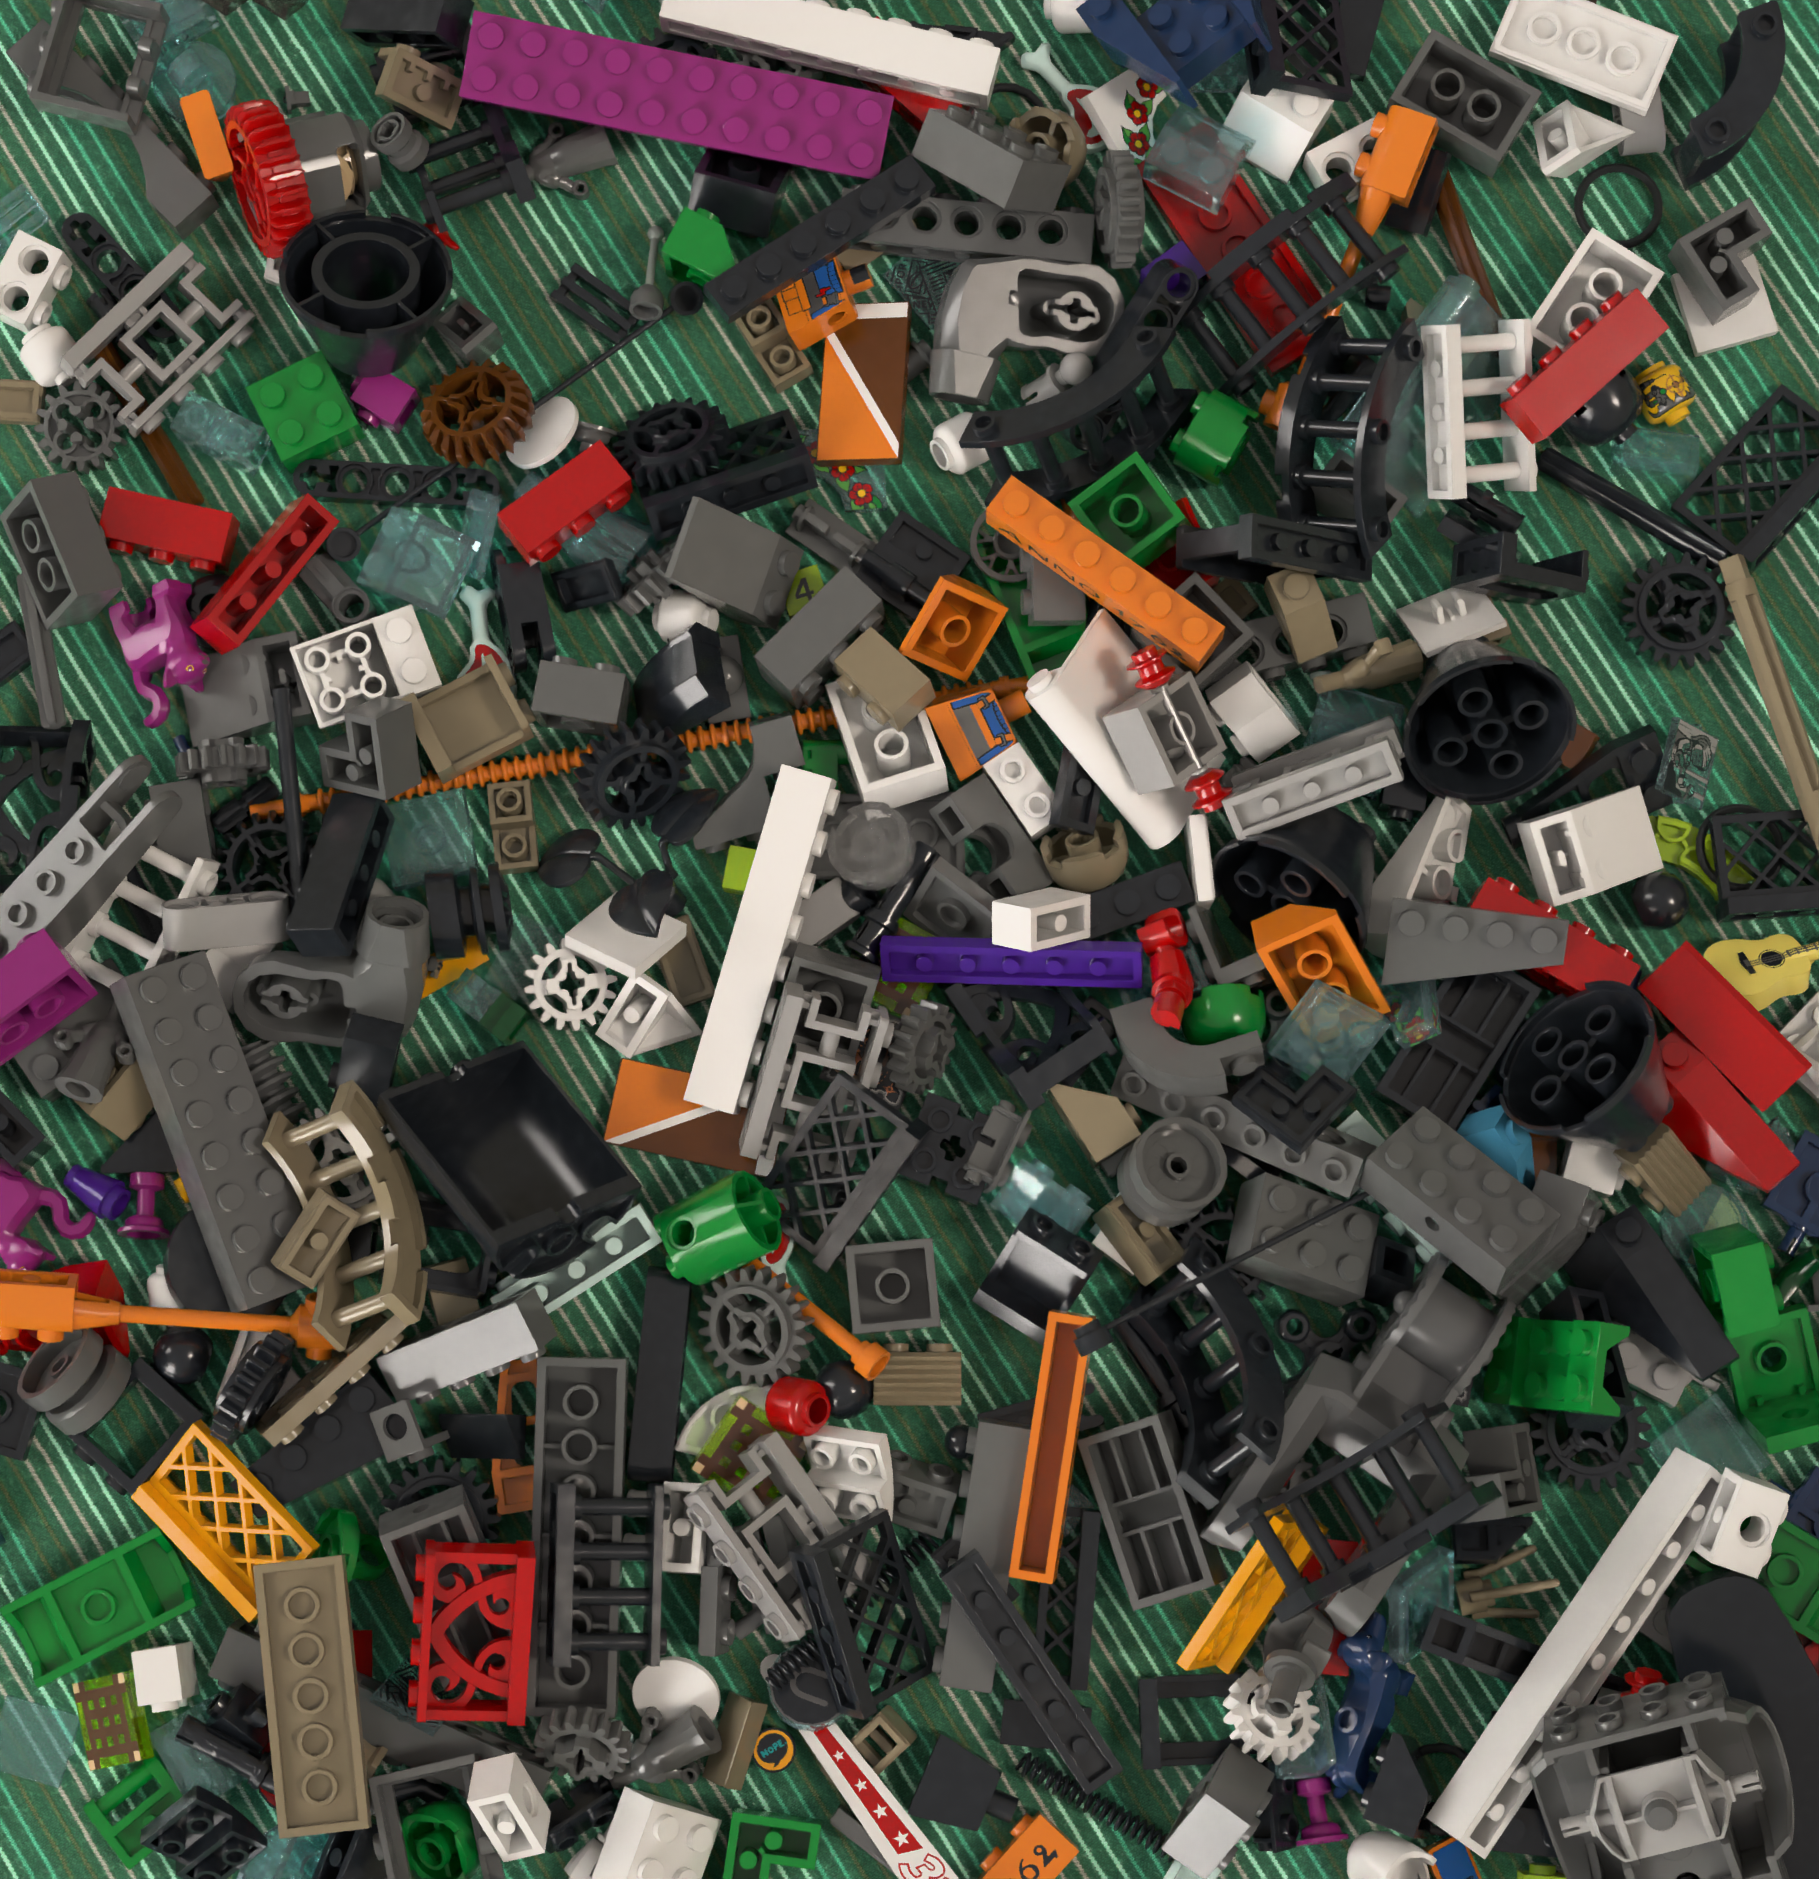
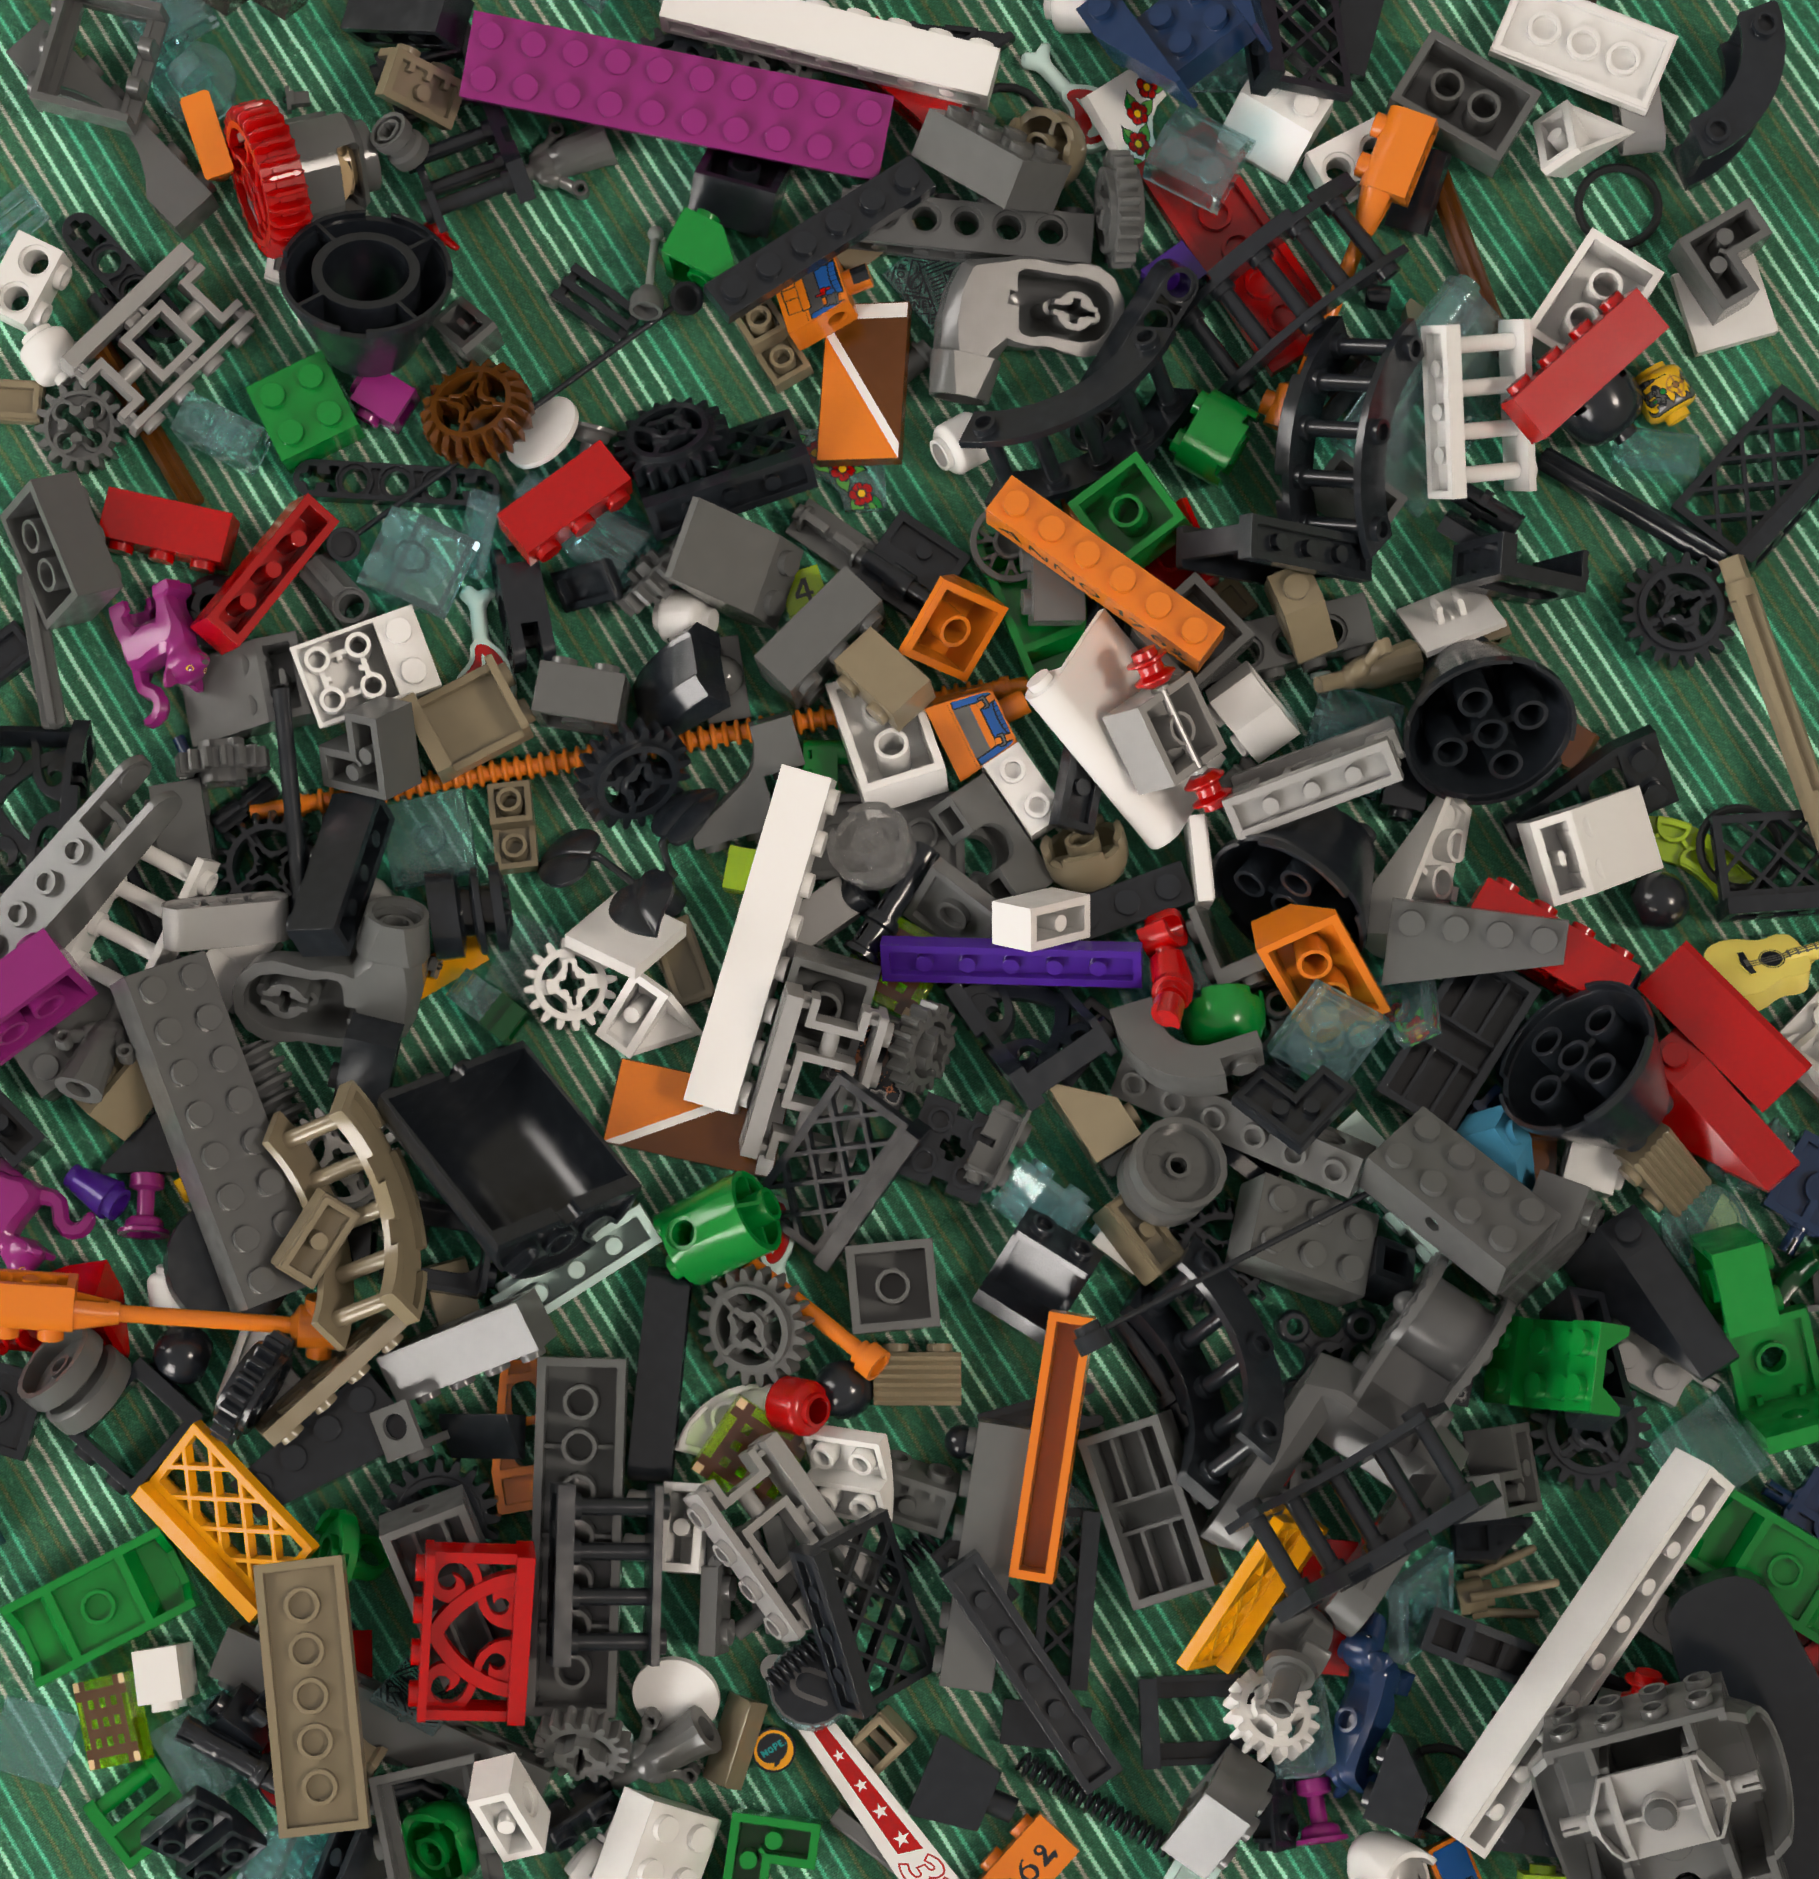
(1058, 378): light grey pin -> none
(1687, 763): piece -> none
(1734, 1501): white brick -> none

